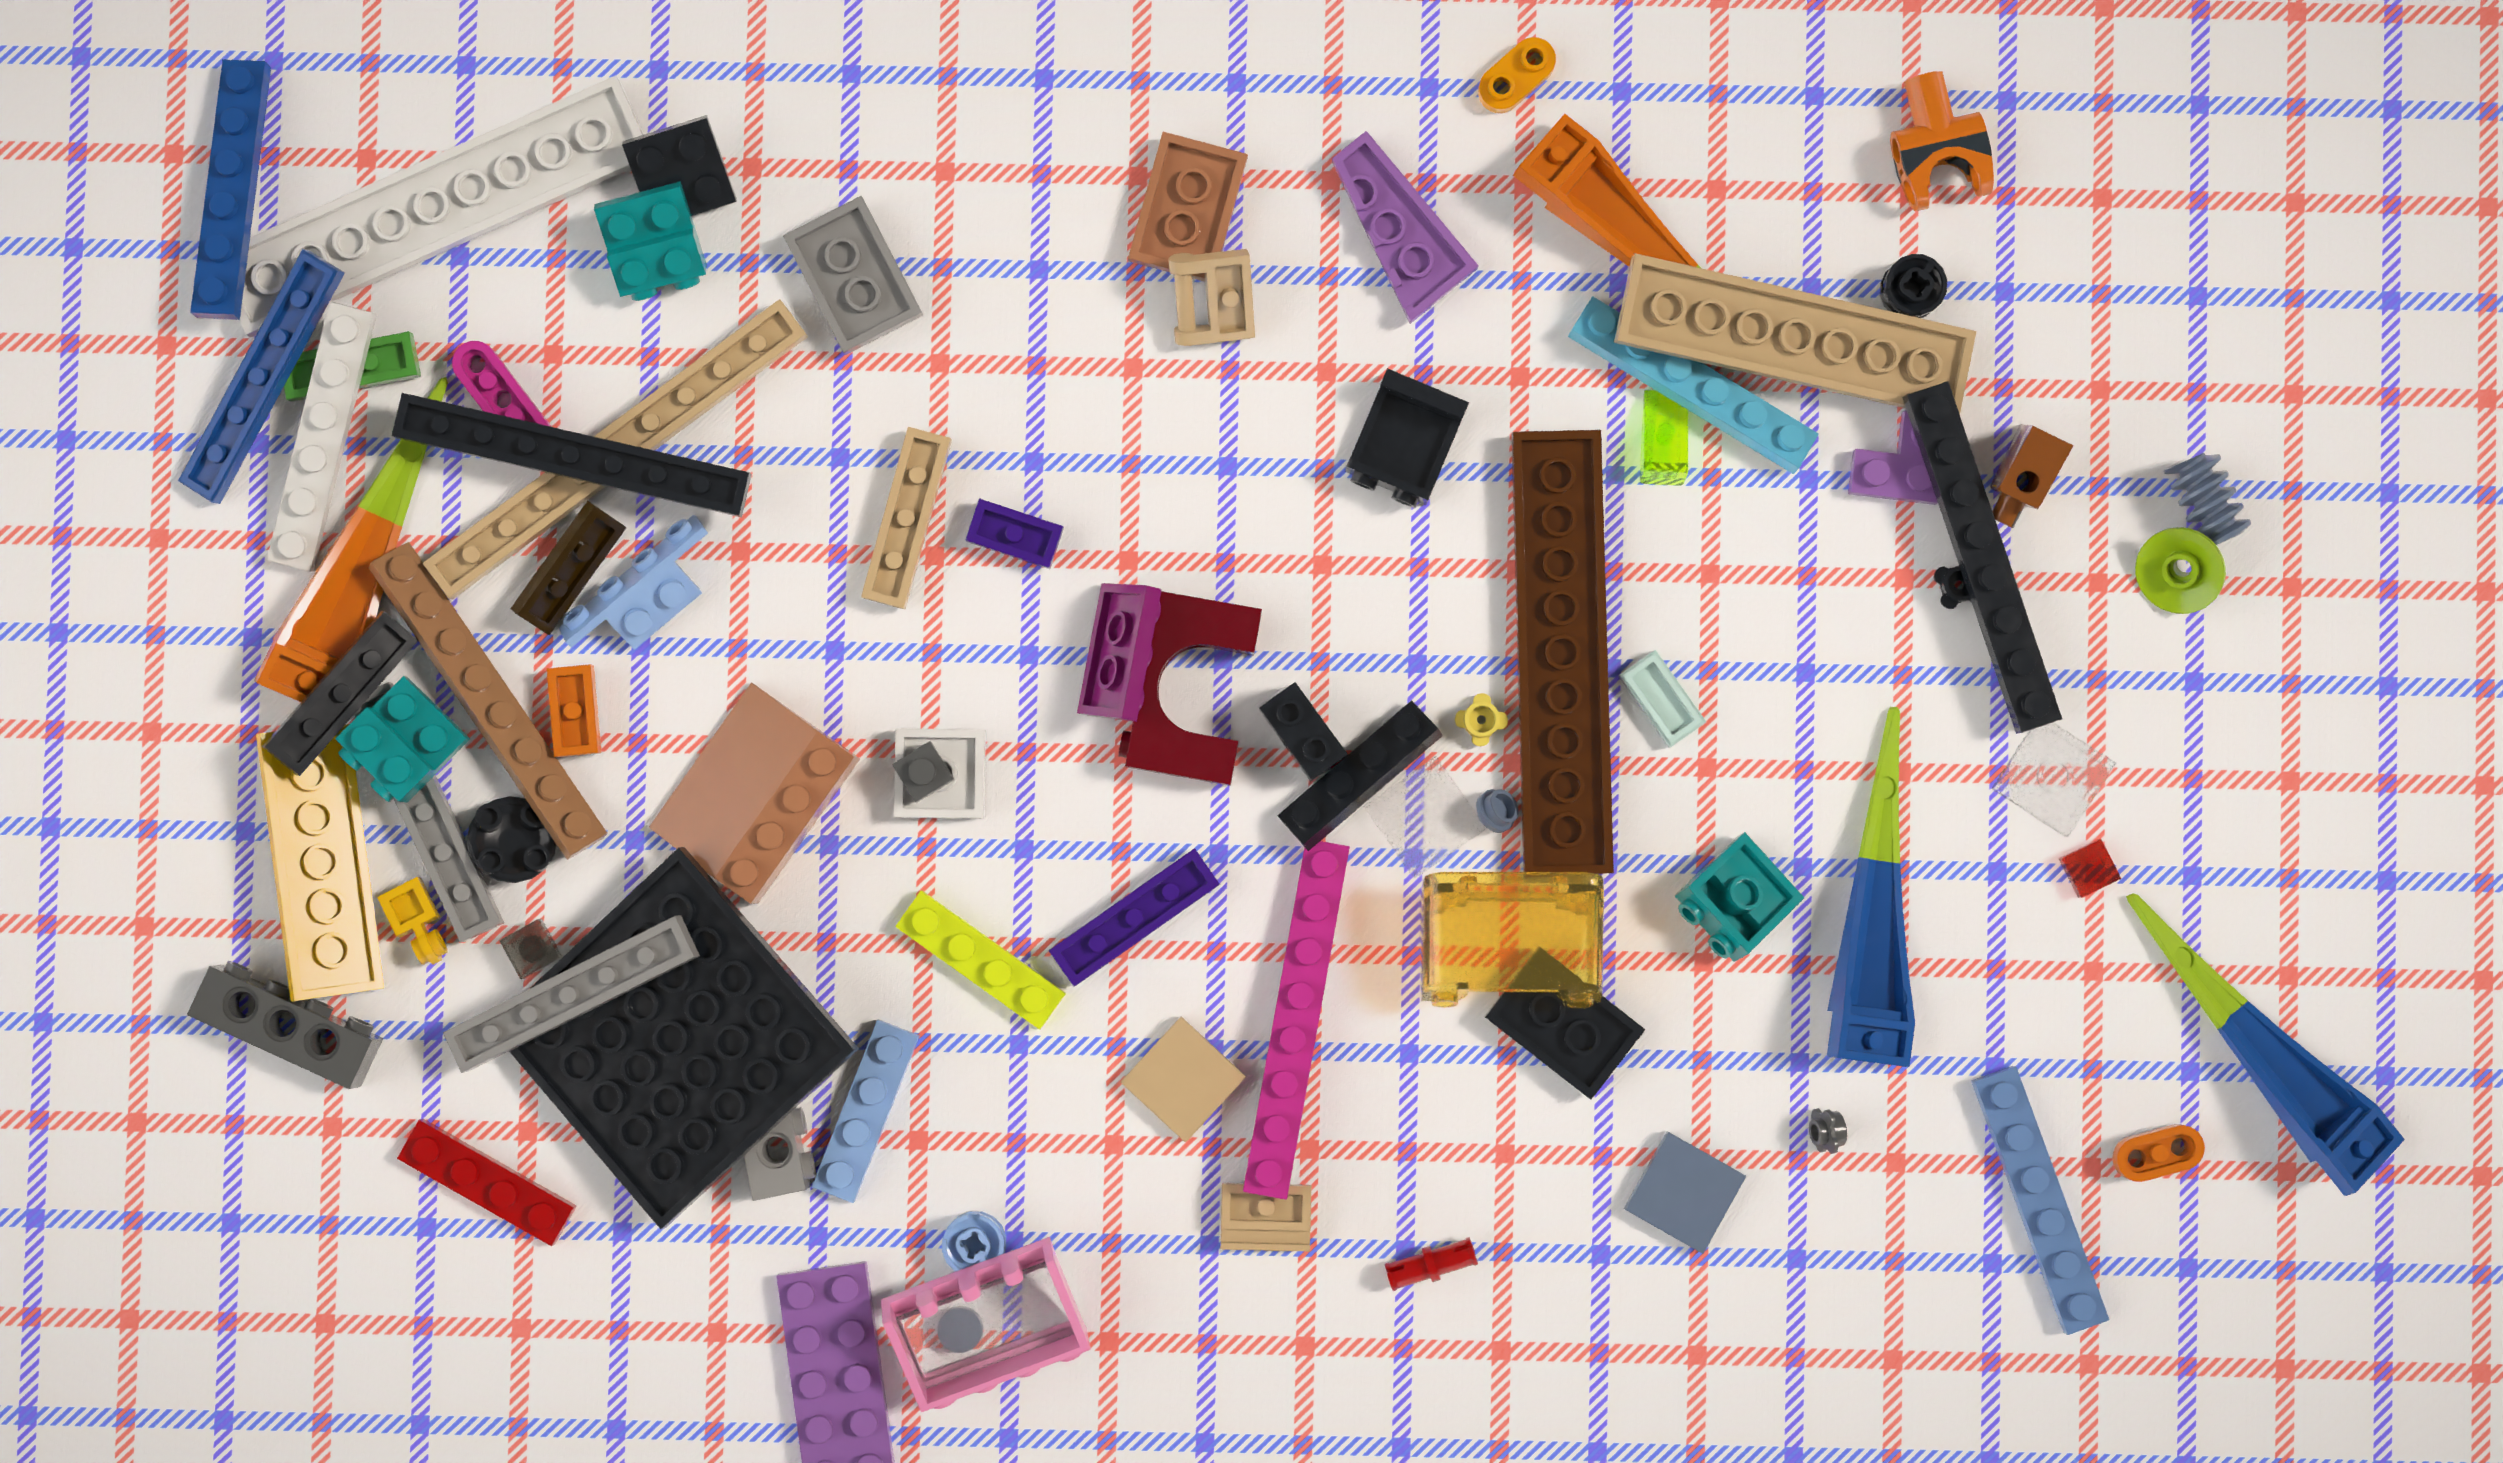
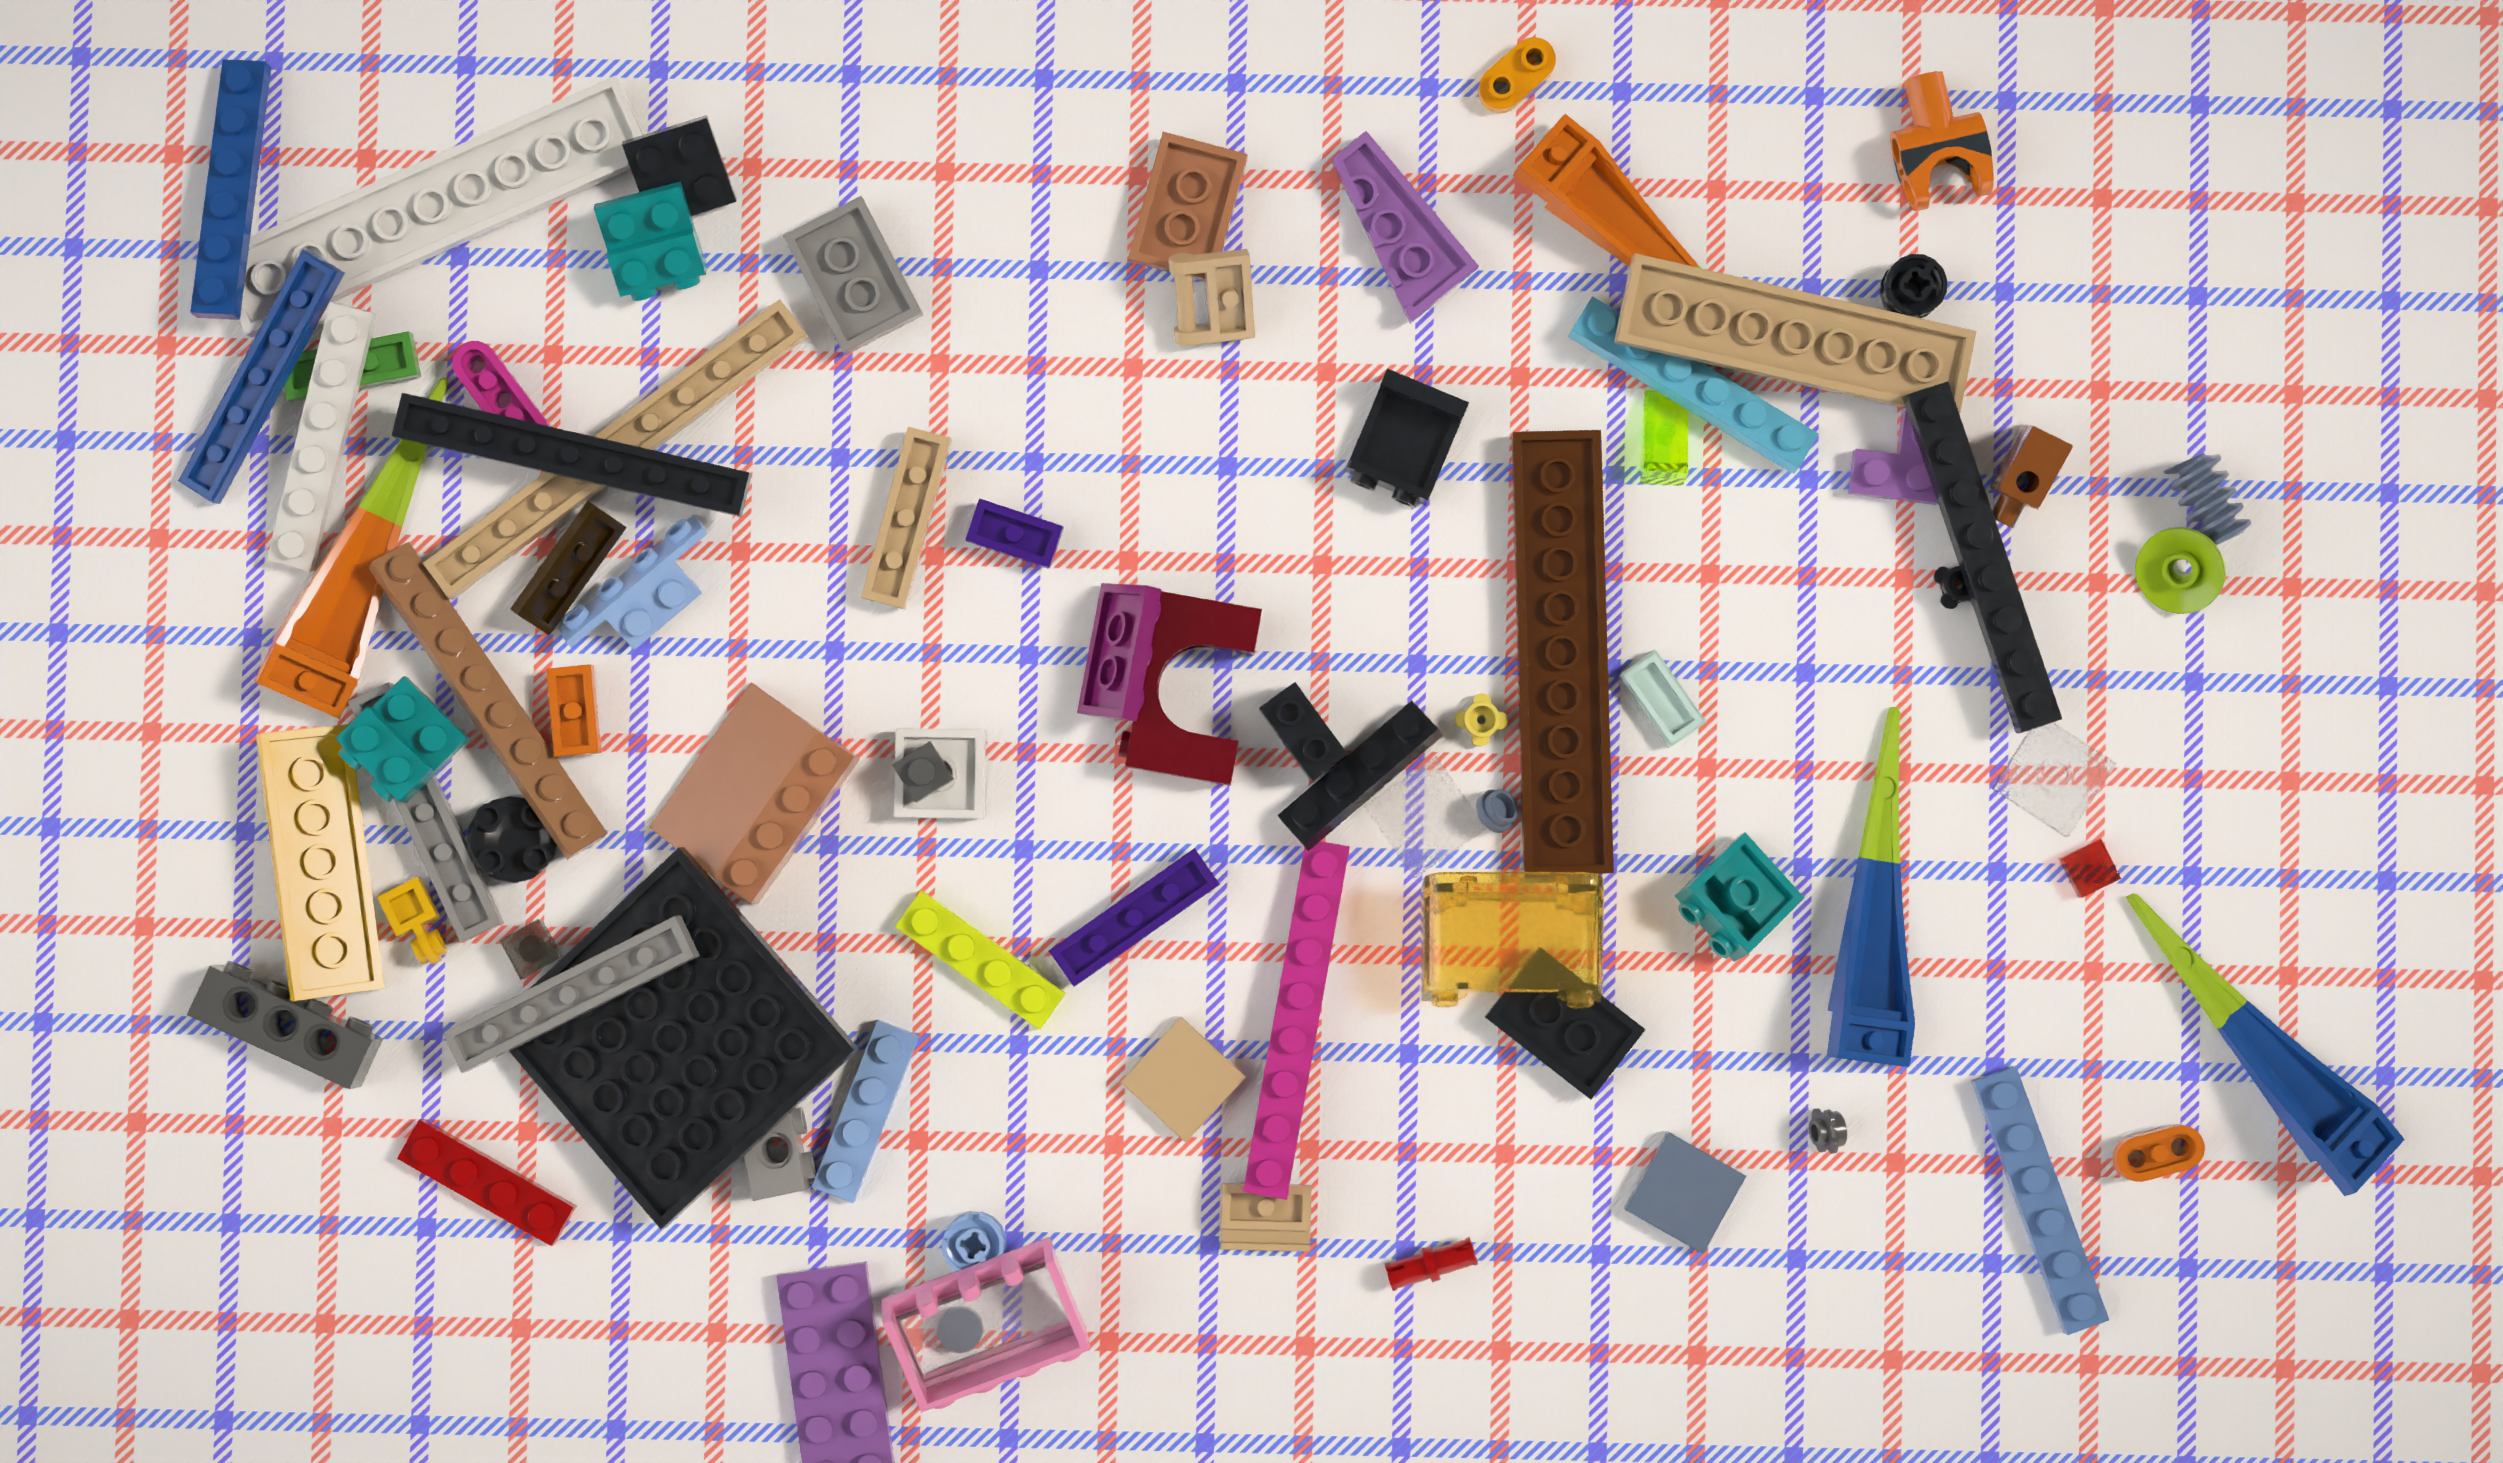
(340, 693): black plate -> none

